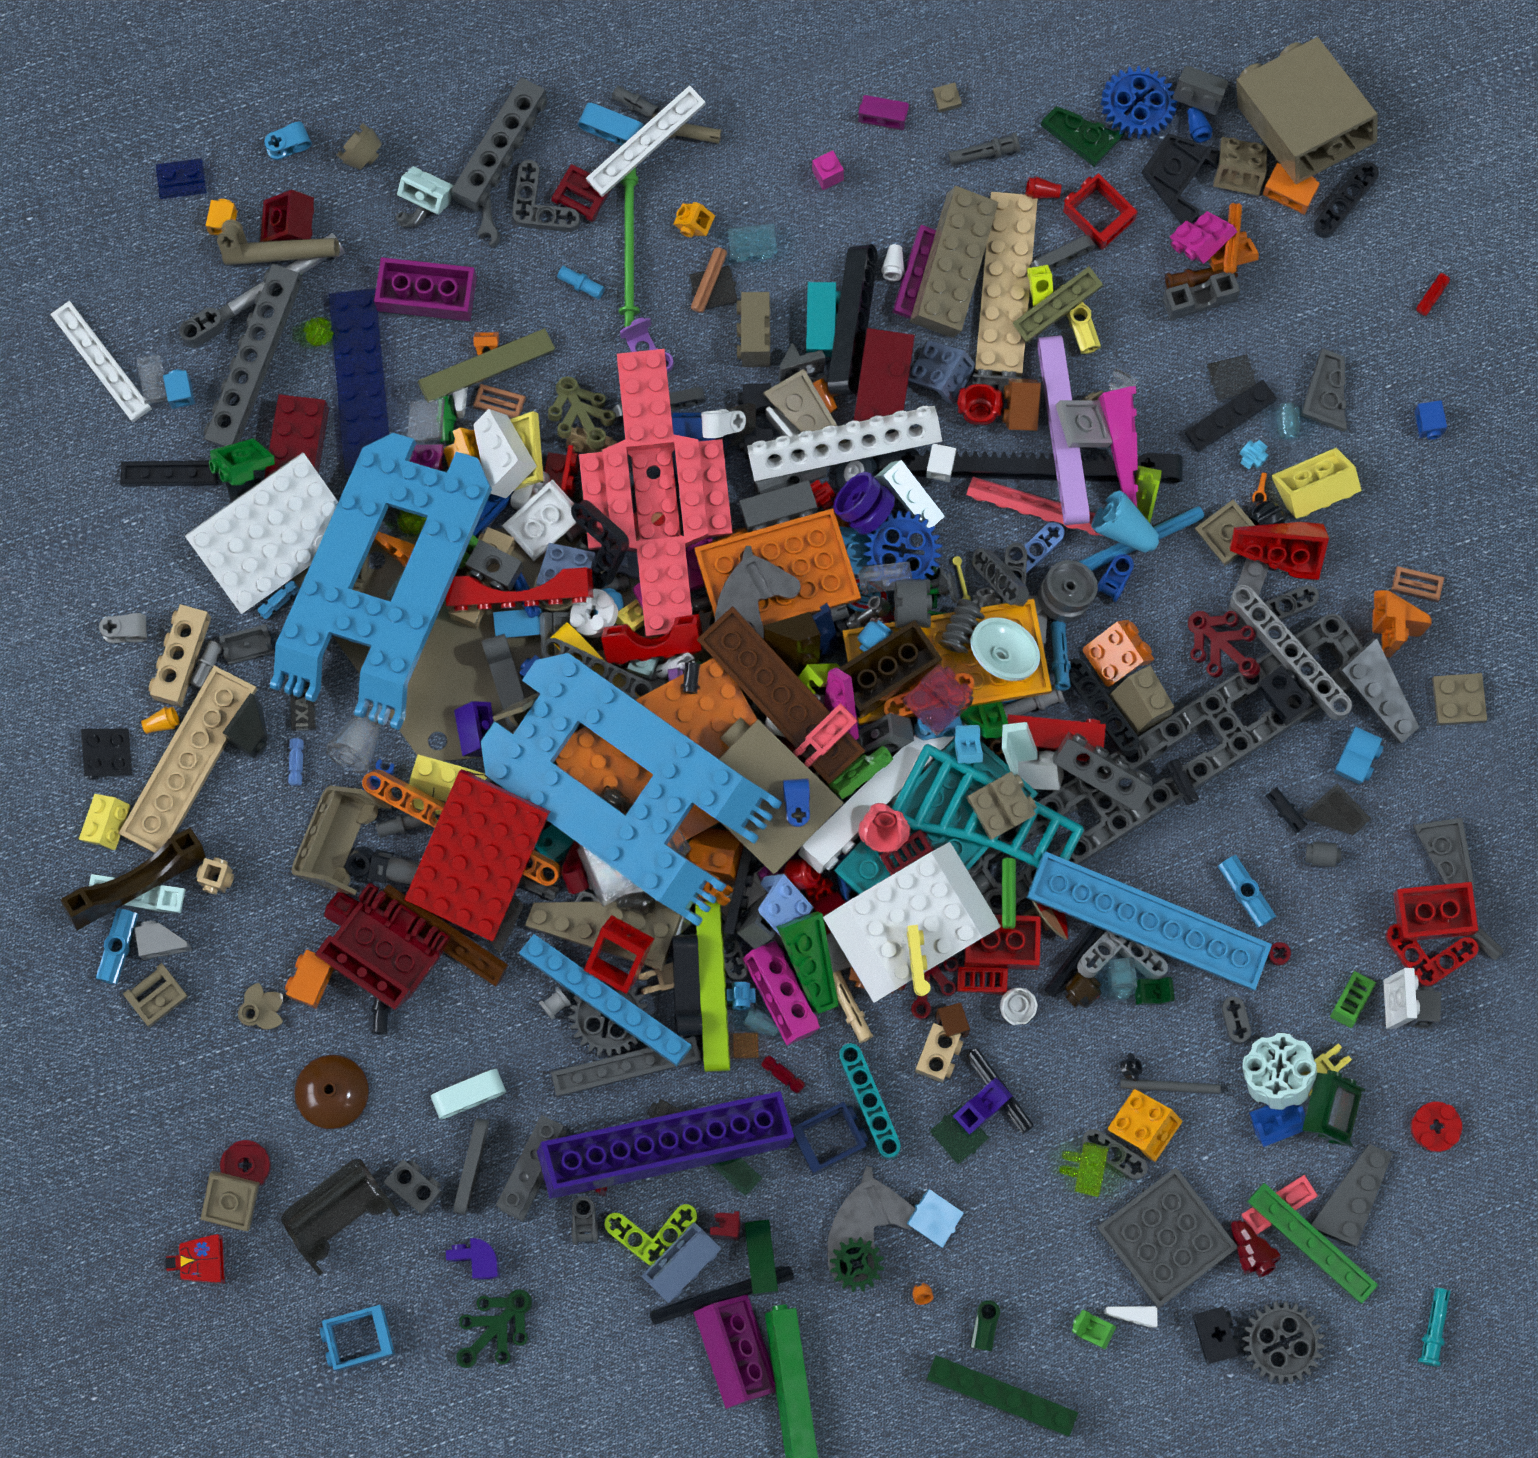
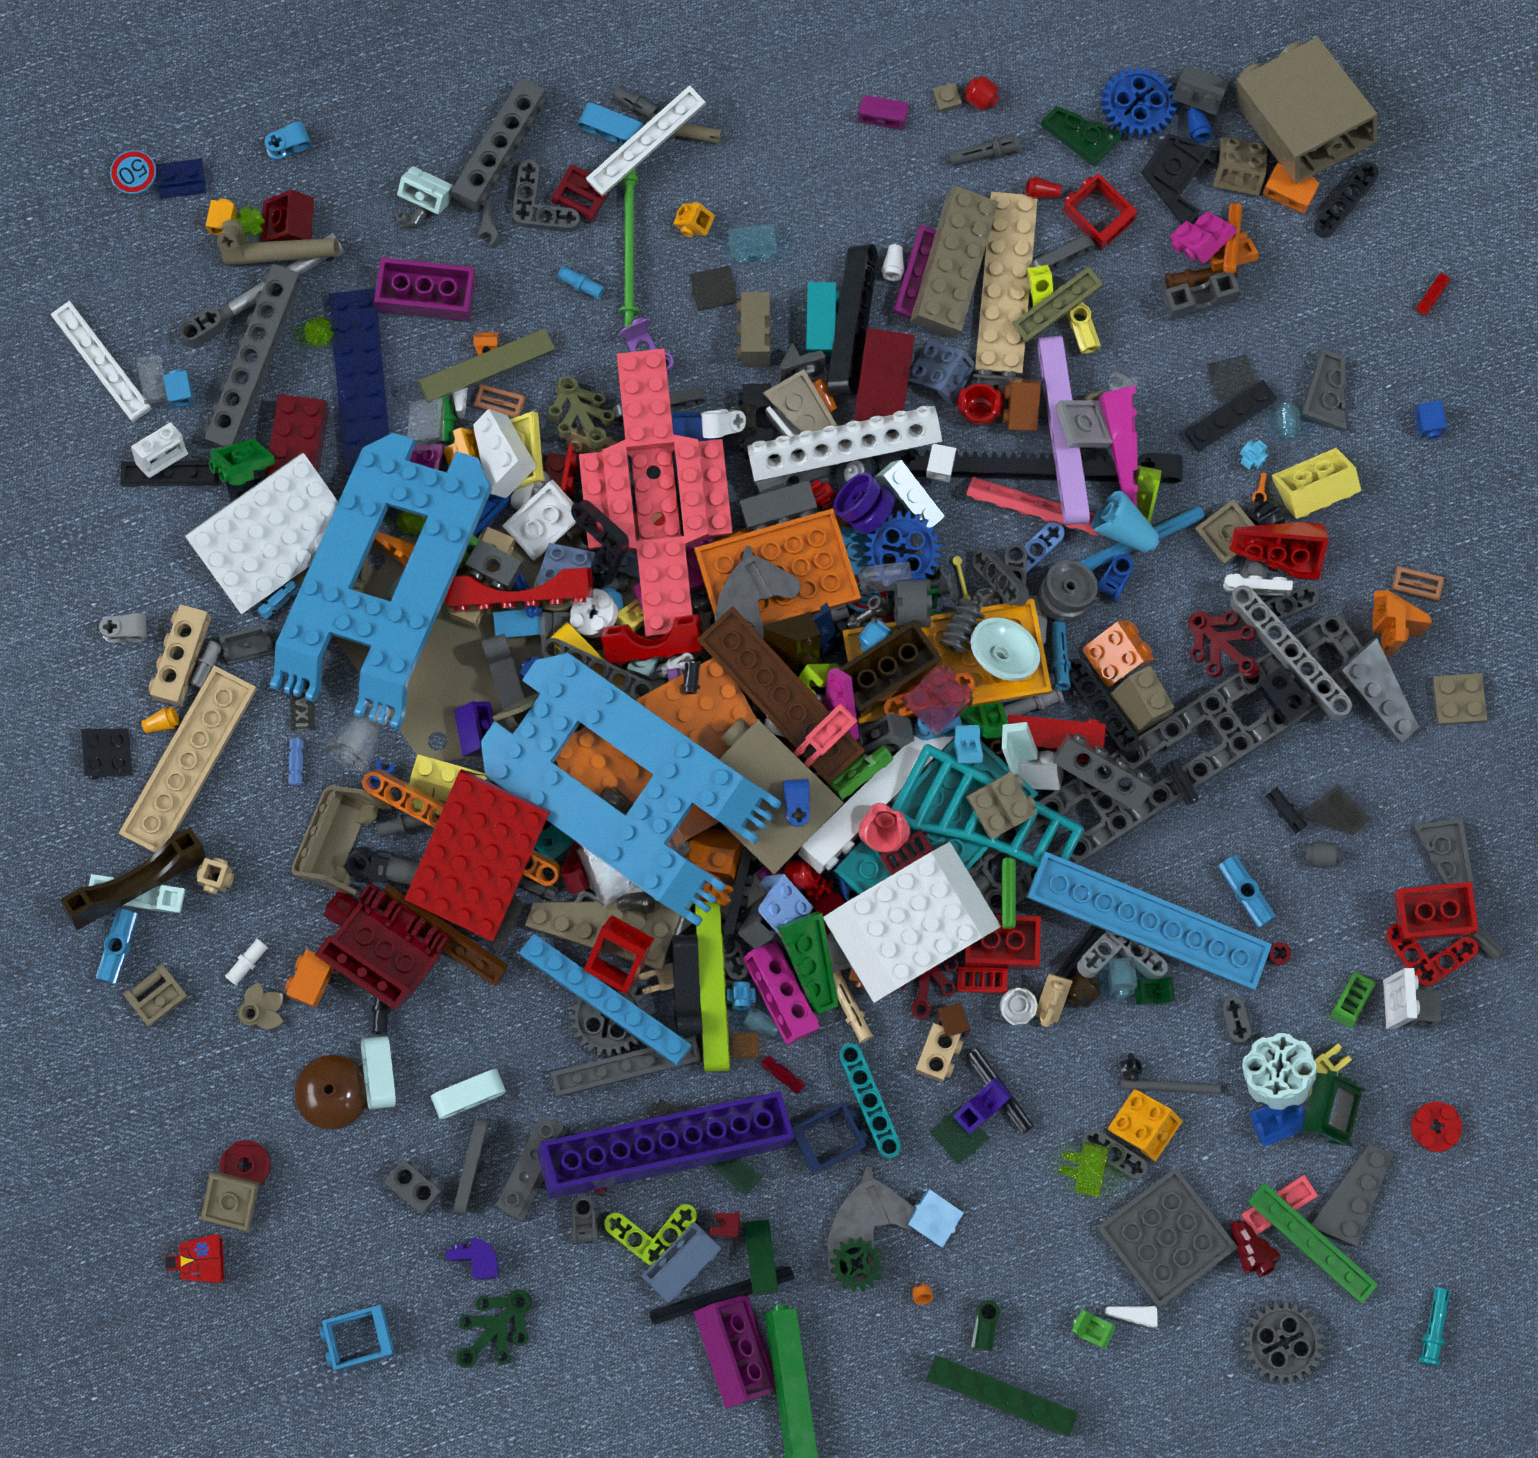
(104, 821): light yellow bracket -> none
(133, 172): none -> piece
(155, 446): none -> white window
(158, 941): light grey slope -> none
(246, 961): none -> white pin
(248, 728): pearl dark grey slope -> none
(250, 220): none -> clear neon green gear
(332, 1208): clear smoke windscreen -> none
(361, 148): dark tan cone -> none
(378, 1072): none -> light aqua beam
(555, 1003): light grey bush -> none
(709, 280): nougat axle -> none
(827, 170): dark pink brick -> none
(918, 962): light yellow plate -> none
(981, 93): none -> red head
(1050, 919): shield -> none
(1052, 999): none -> tan hinge
(1211, 1348): black brick -> none
(1276, 587): none -> white hinge
(1358, 756): dark azure brick -> none

